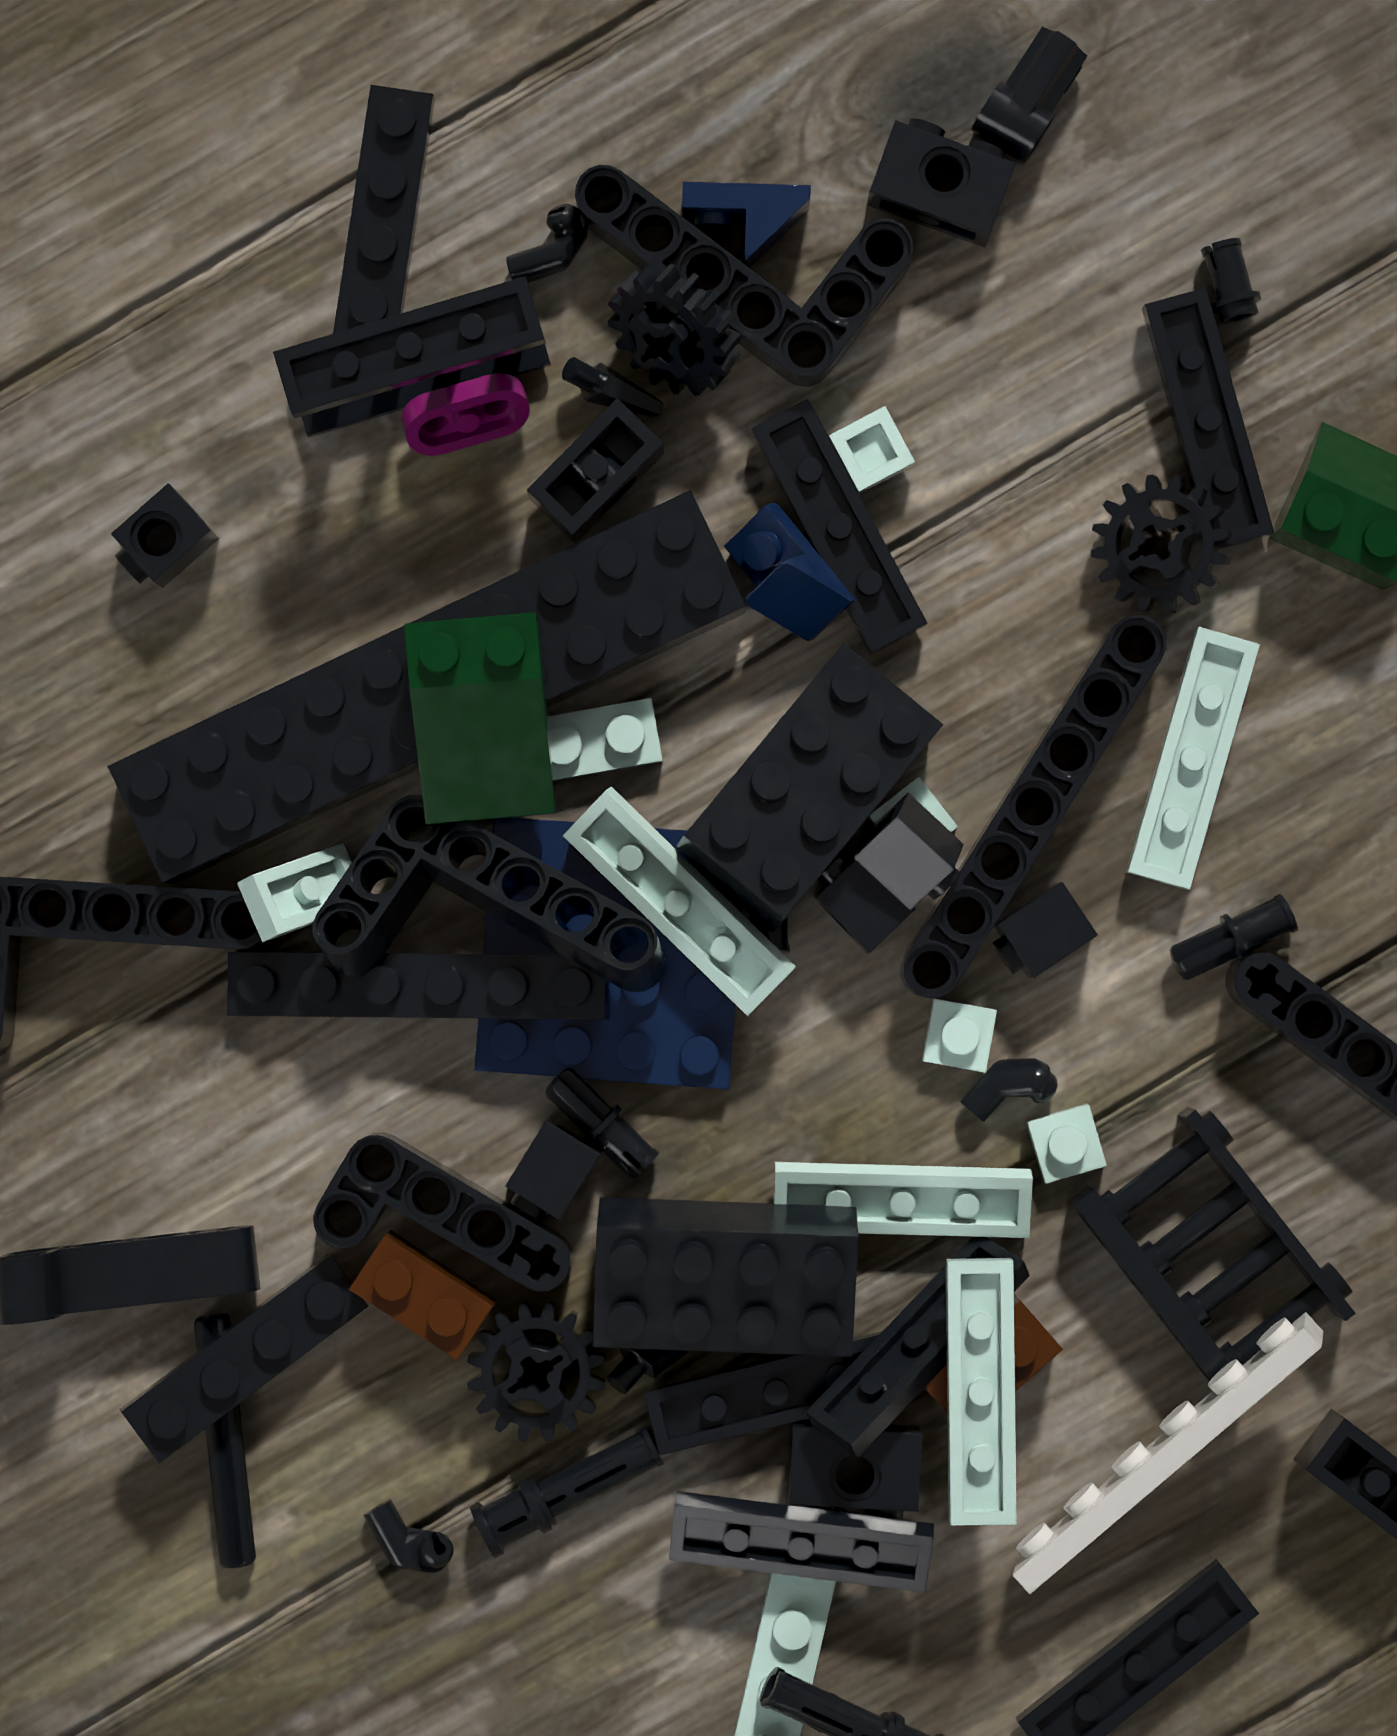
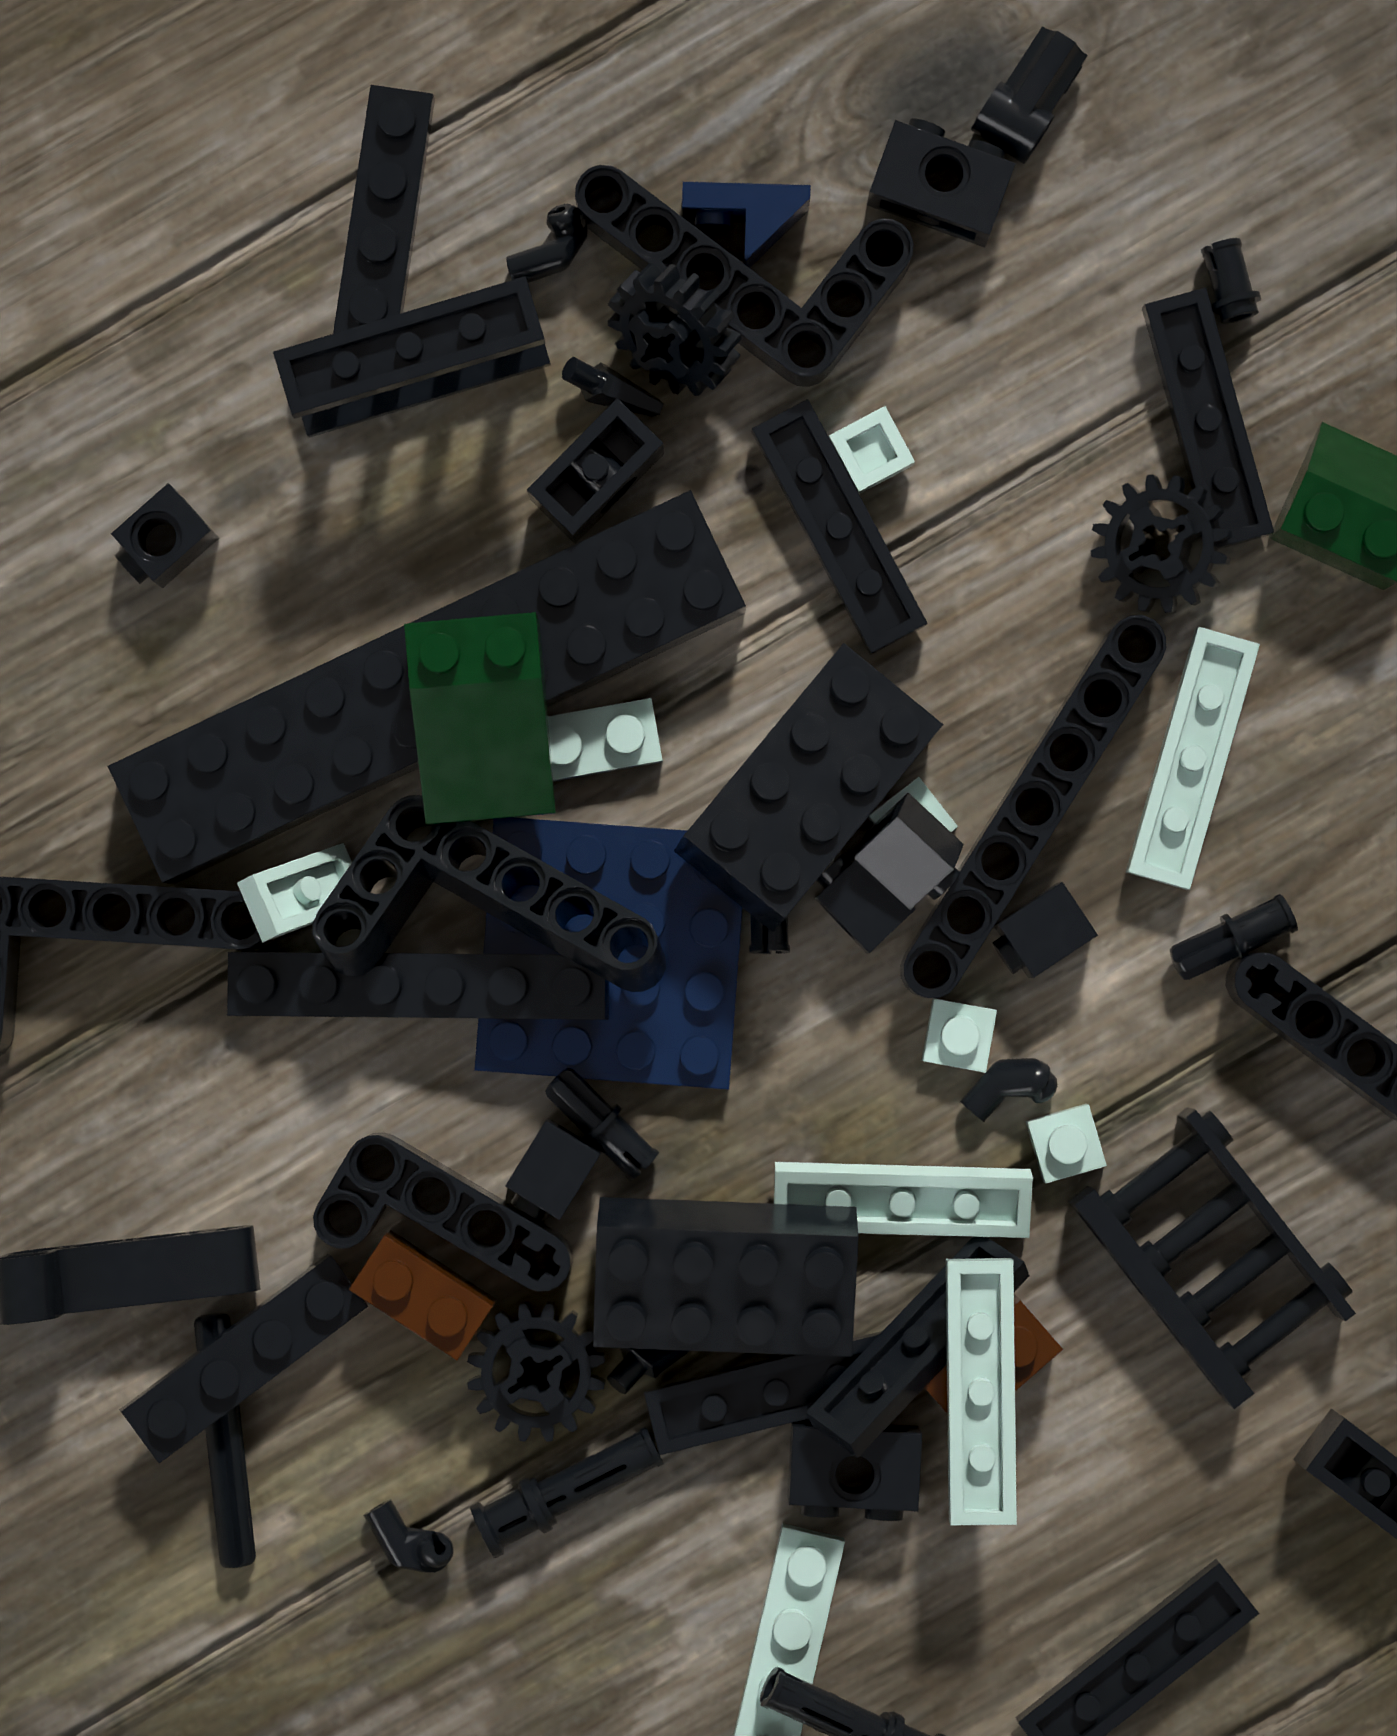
(465, 414): magenta plate -> none
(679, 901): light aqua plate -> none
(788, 573): dark blue slope -> none
(801, 1541): black plate -> none
(1185, 1434): white plate -> none

